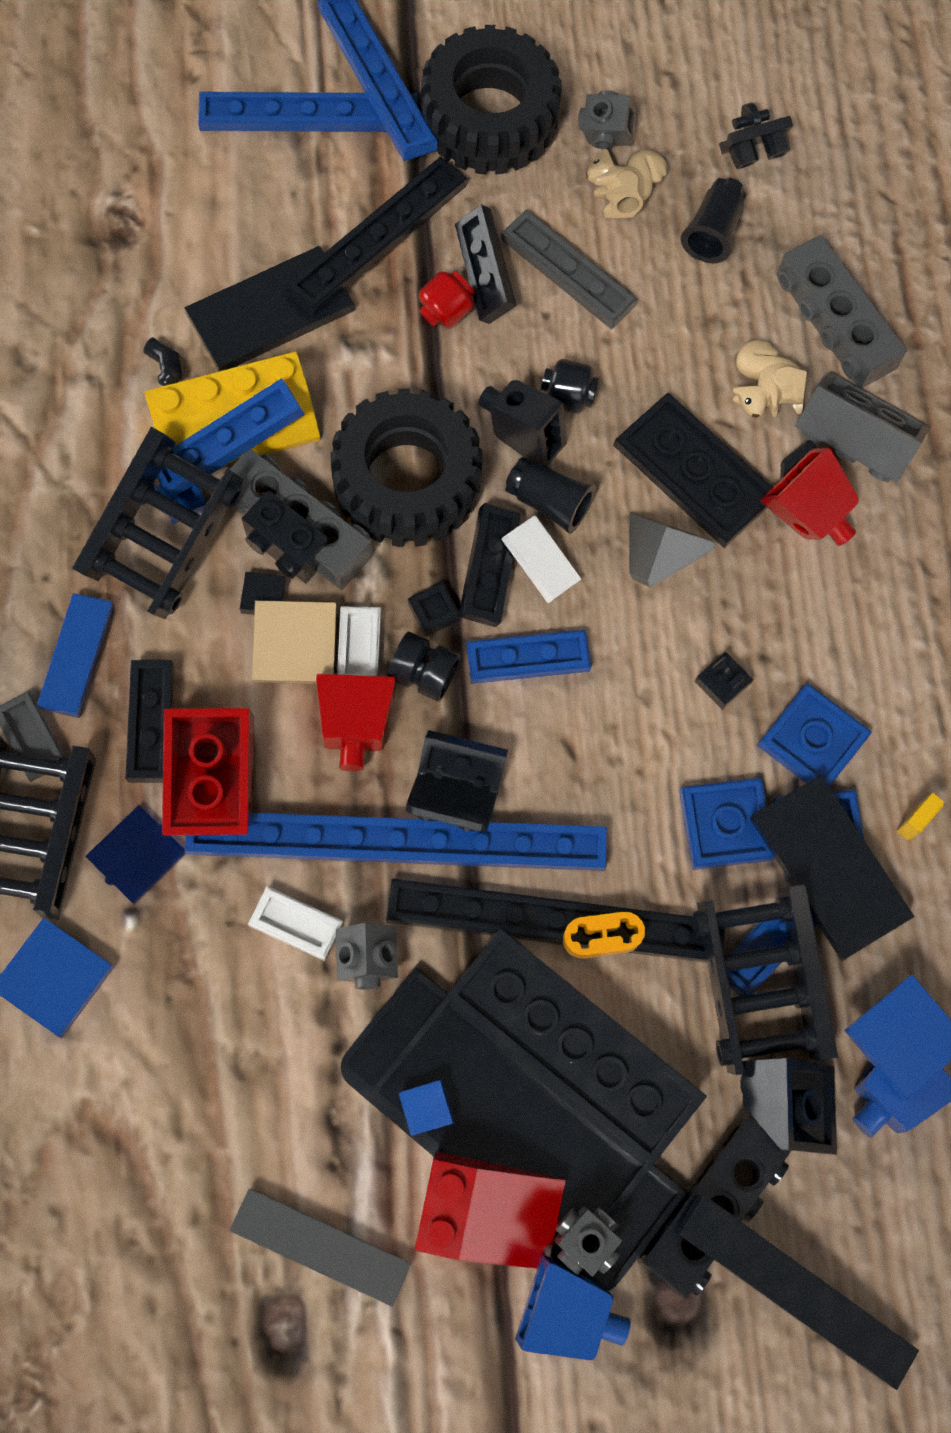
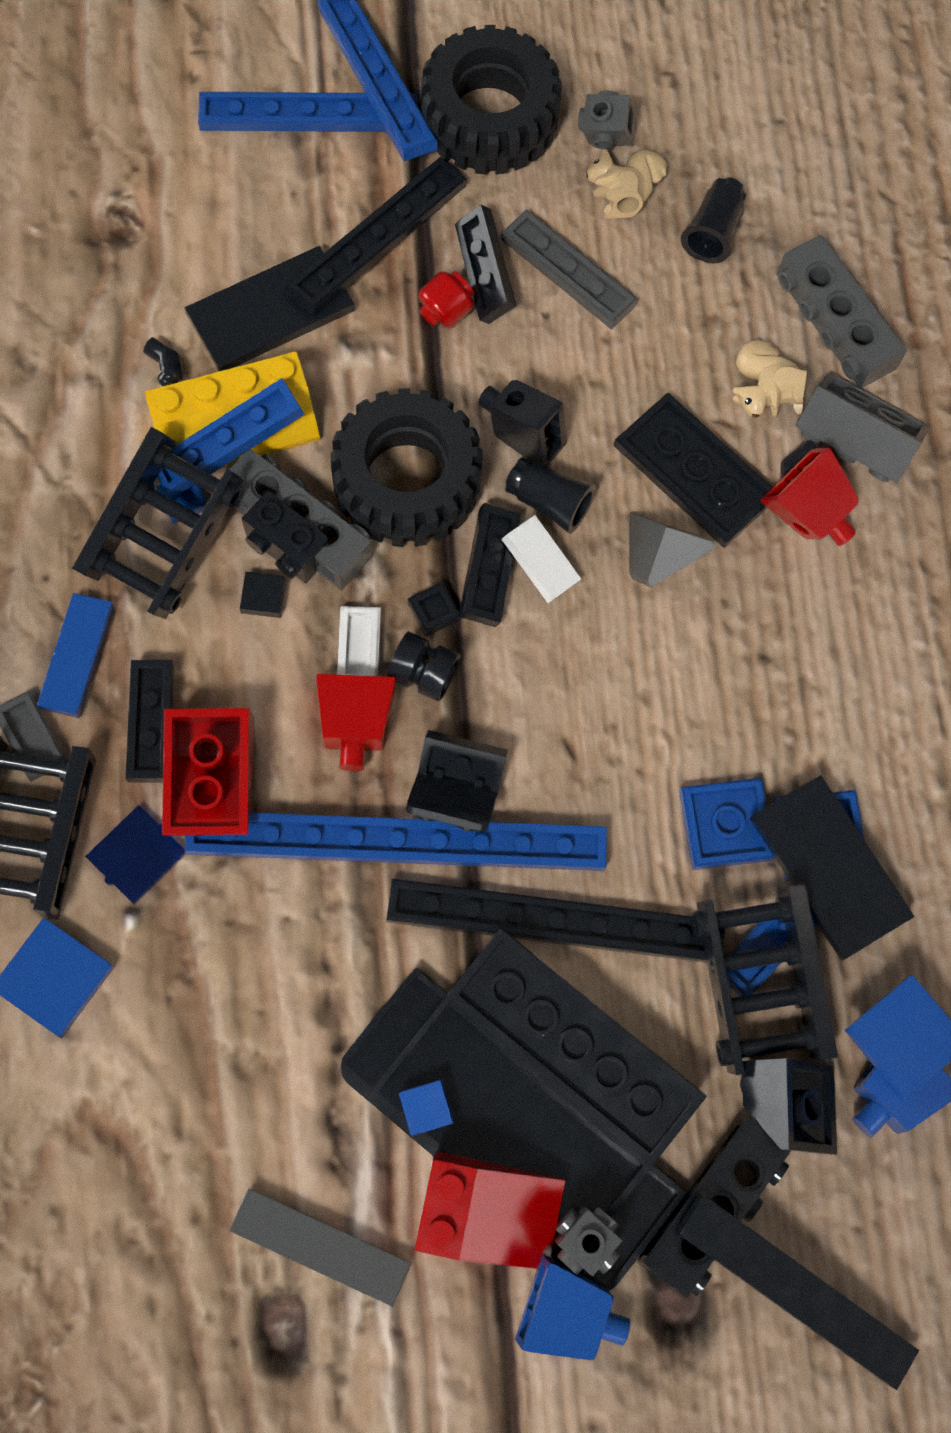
(293, 641): tan tile -> none
(295, 923): white tile -> none
(366, 954): dark grey brick -> none
(528, 656): blue tile -> none
(571, 384): black head -> none
(604, 945): light orange beam -> none
(723, 680): black tile -> none
(772, 135): black hips -> none
(814, 737): blue tile -> none
(920, 817): yellow tile -> none

